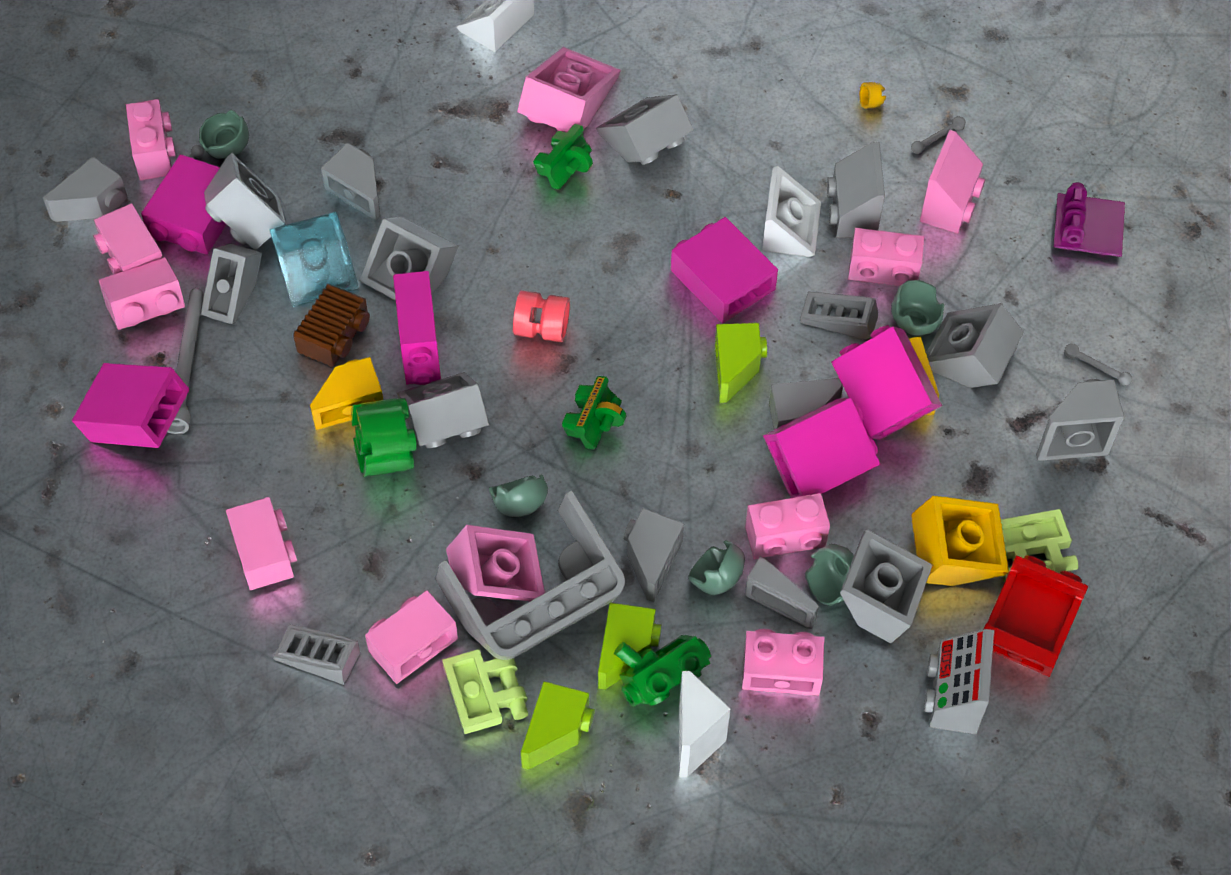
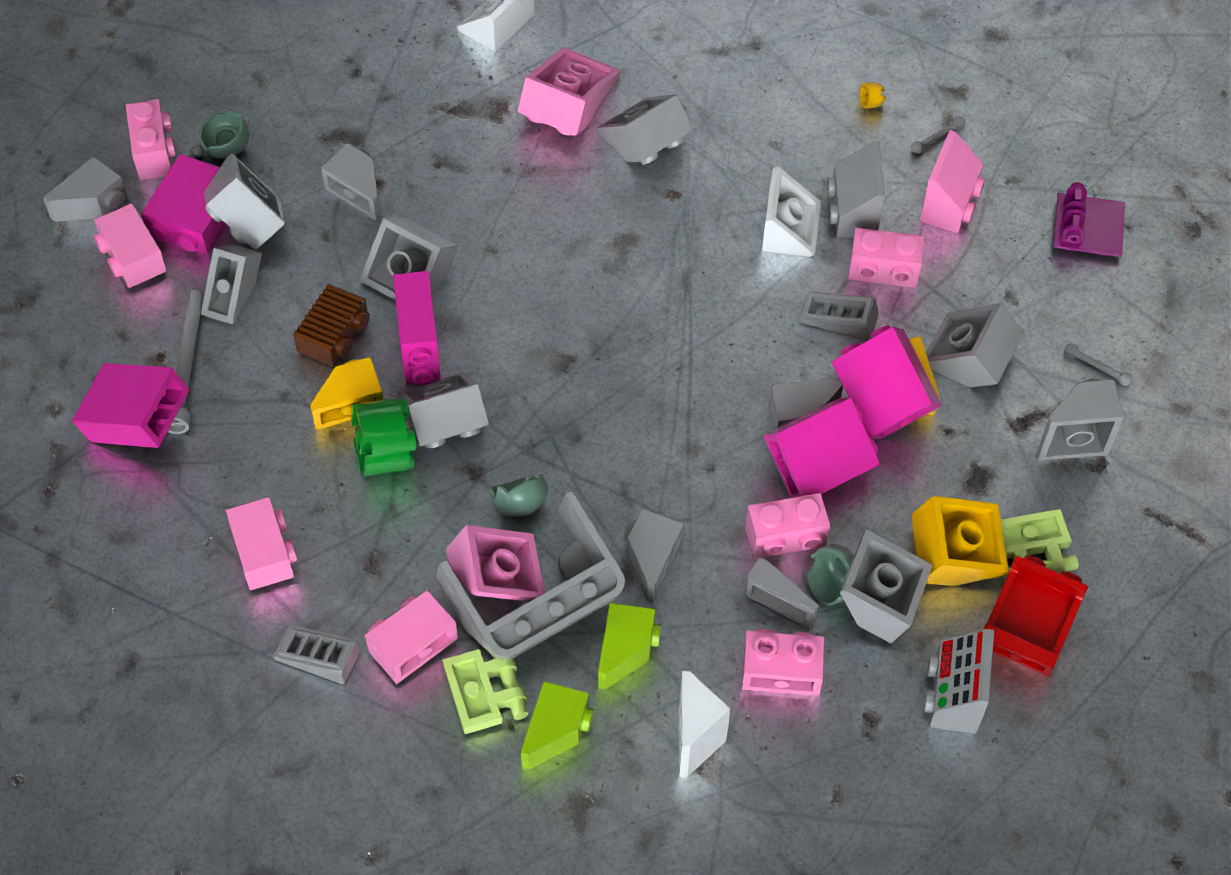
(142, 293): bright pink brick -> none
(312, 256): clear light blue slope -> none
(553, 317): coral wheel -> none
(568, 155): green hips -> none
(599, 412): green hips -> none
(657, 672): green brick -> none
(718, 569): sand green hair -> none
(723, 269): dark pink brick -> none
(737, 356): lime slope -> none
(917, 308): sand green hair -> none

